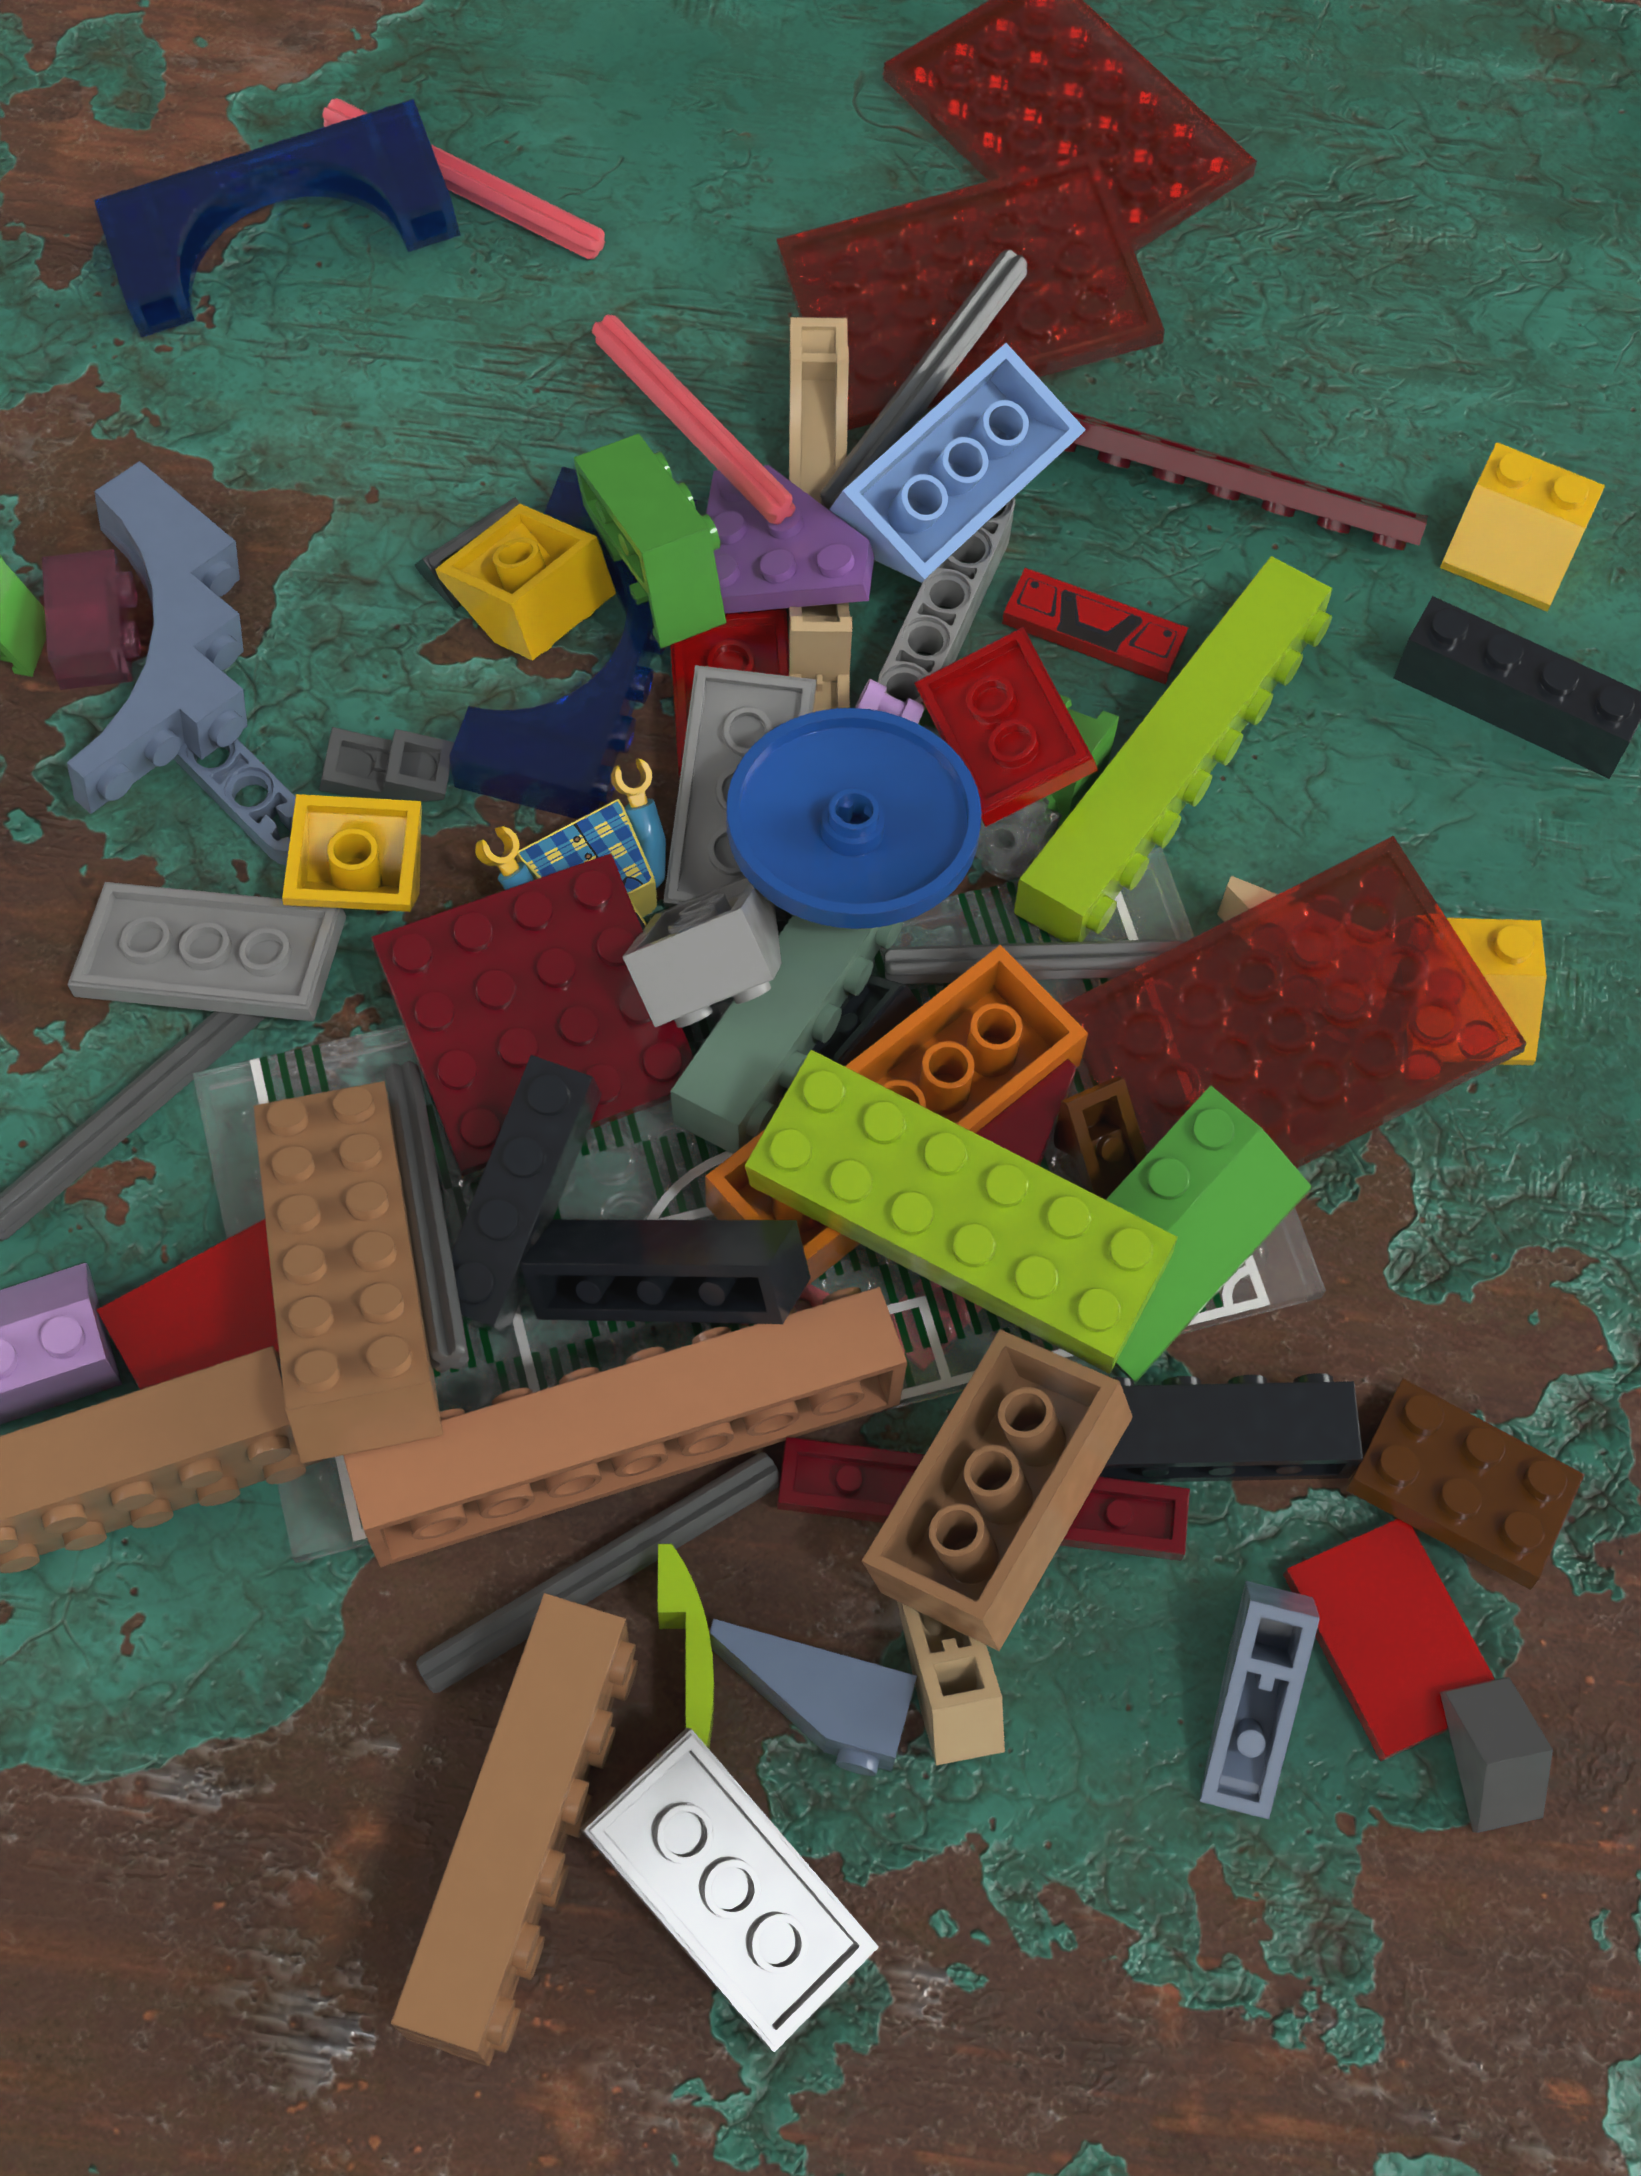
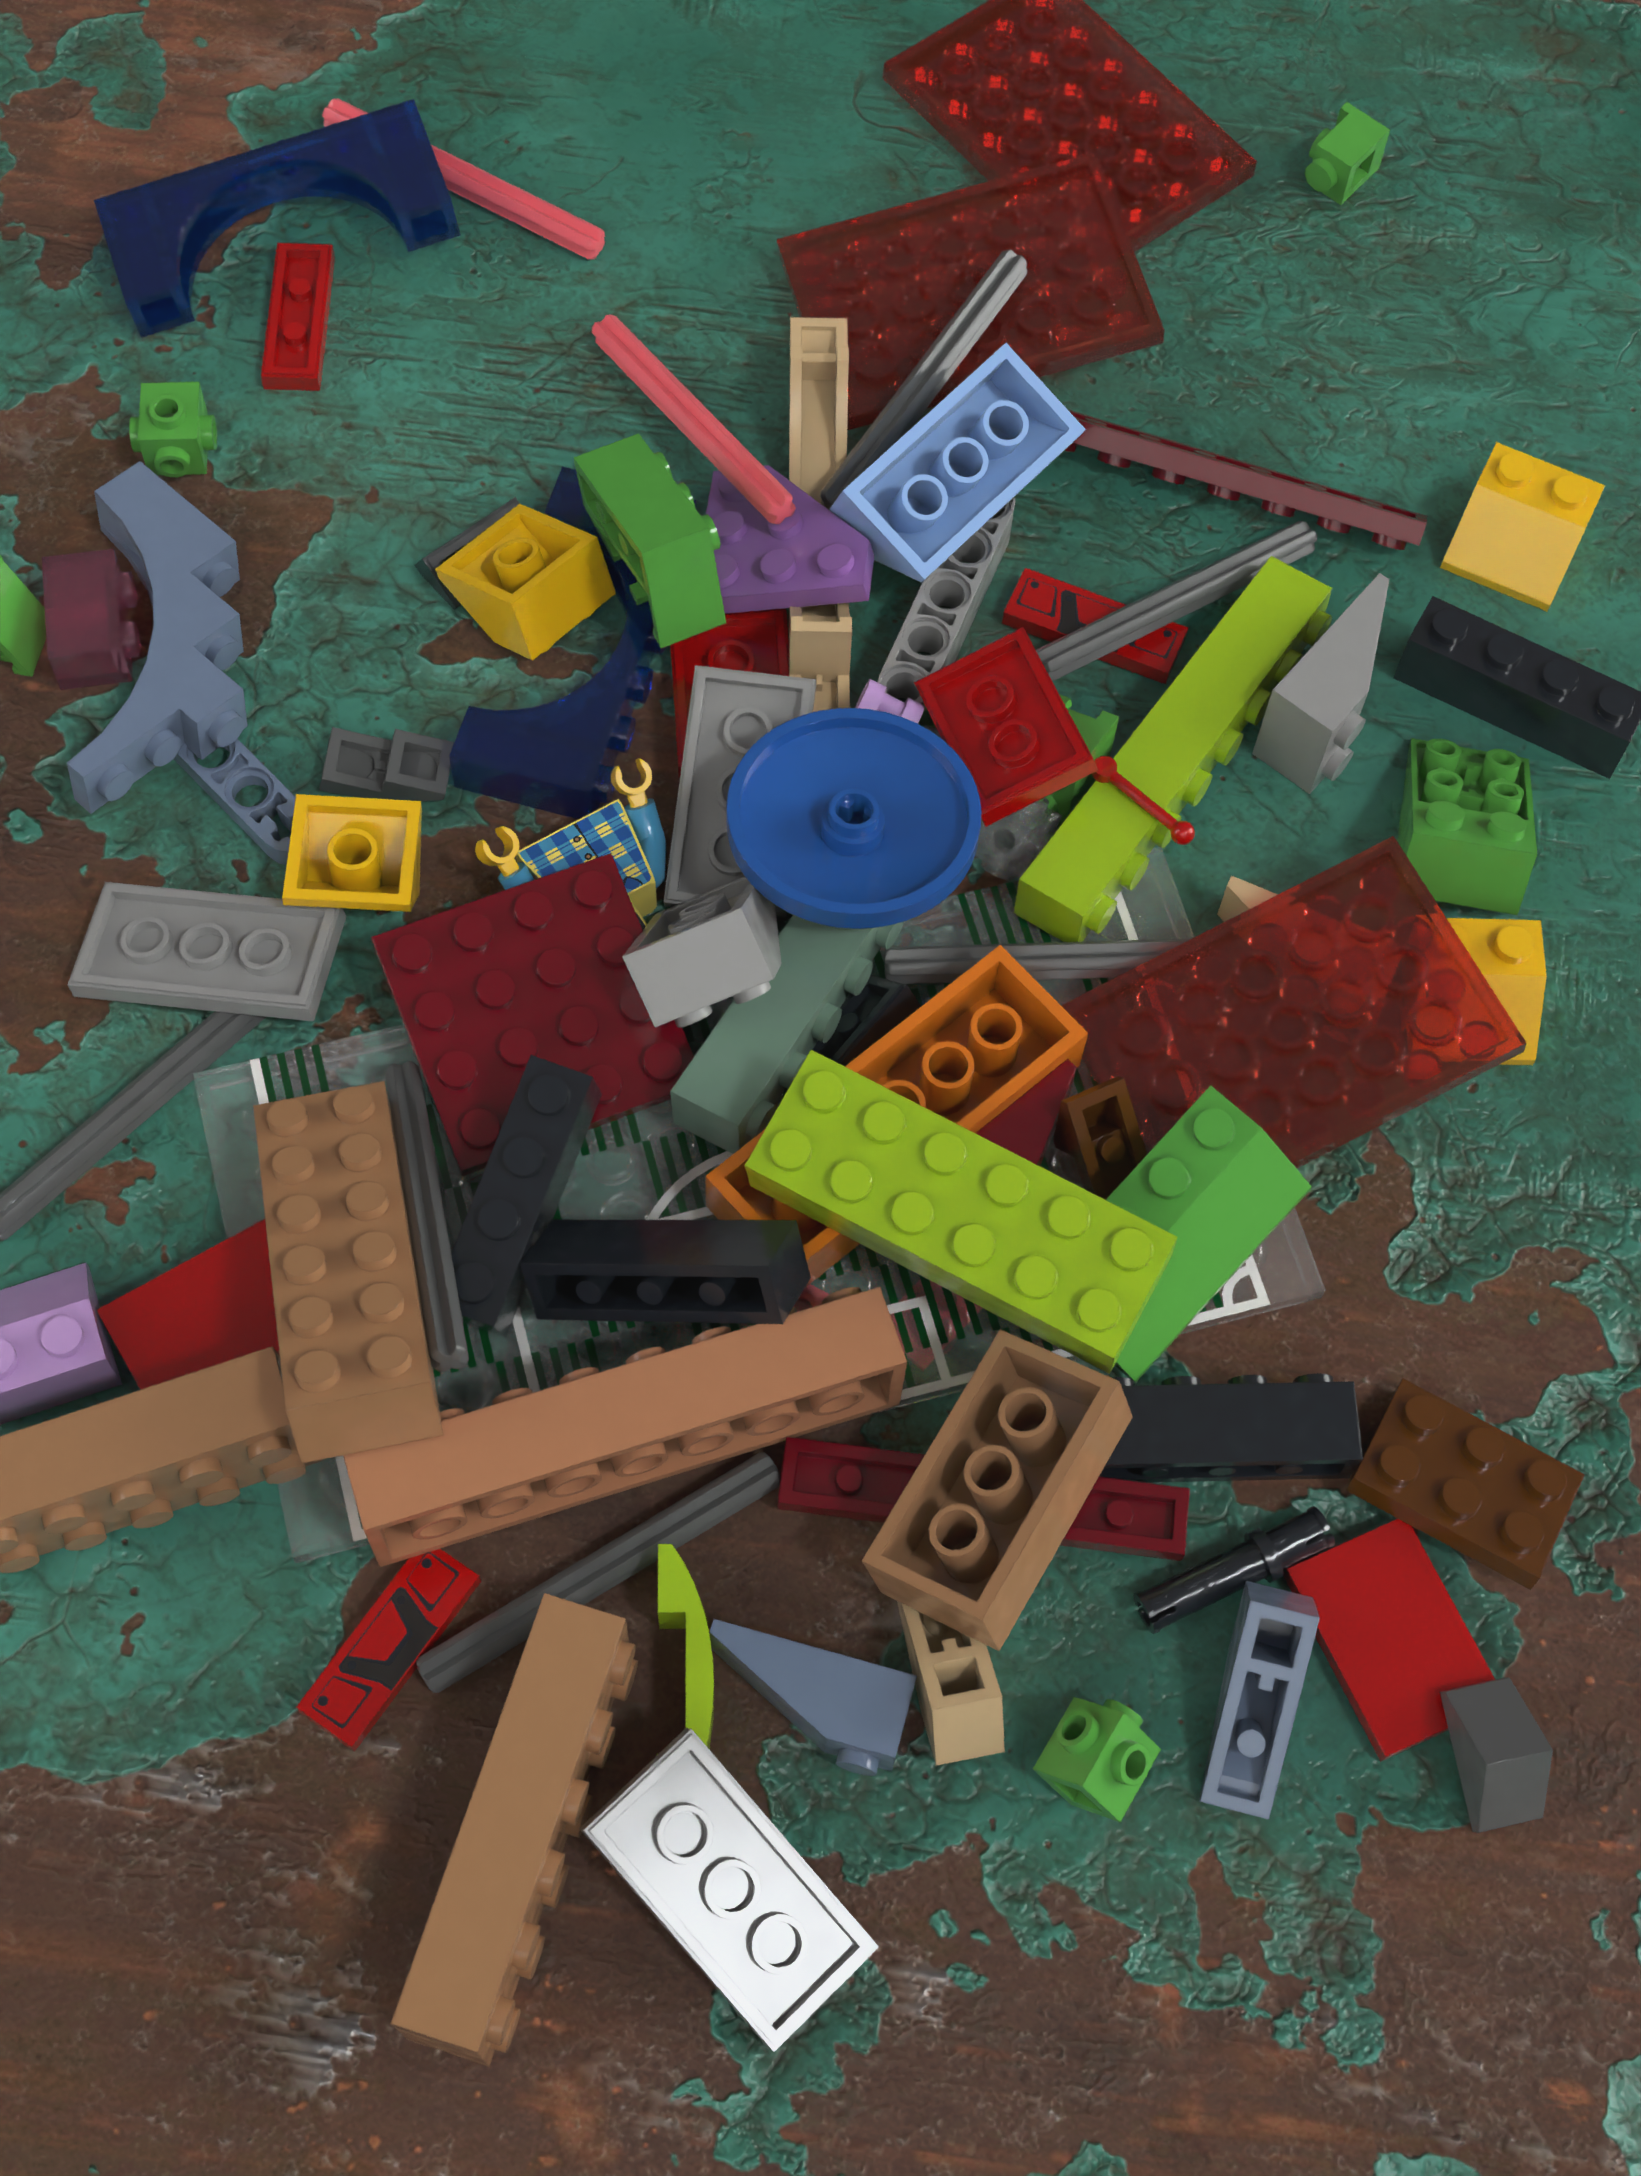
(173, 429): none -> bright green brick
(298, 317): none -> red tile
(386, 1645): none -> red tile
(1098, 1757): none -> bright green brick
(1173, 601): none -> dark grey axle
(1181, 831): none -> red hinge
(1257, 1558): none -> black pin
(1320, 700): none -> light grey slope
(1346, 154): none -> bright green brick
(1469, 824): none -> bright green slope

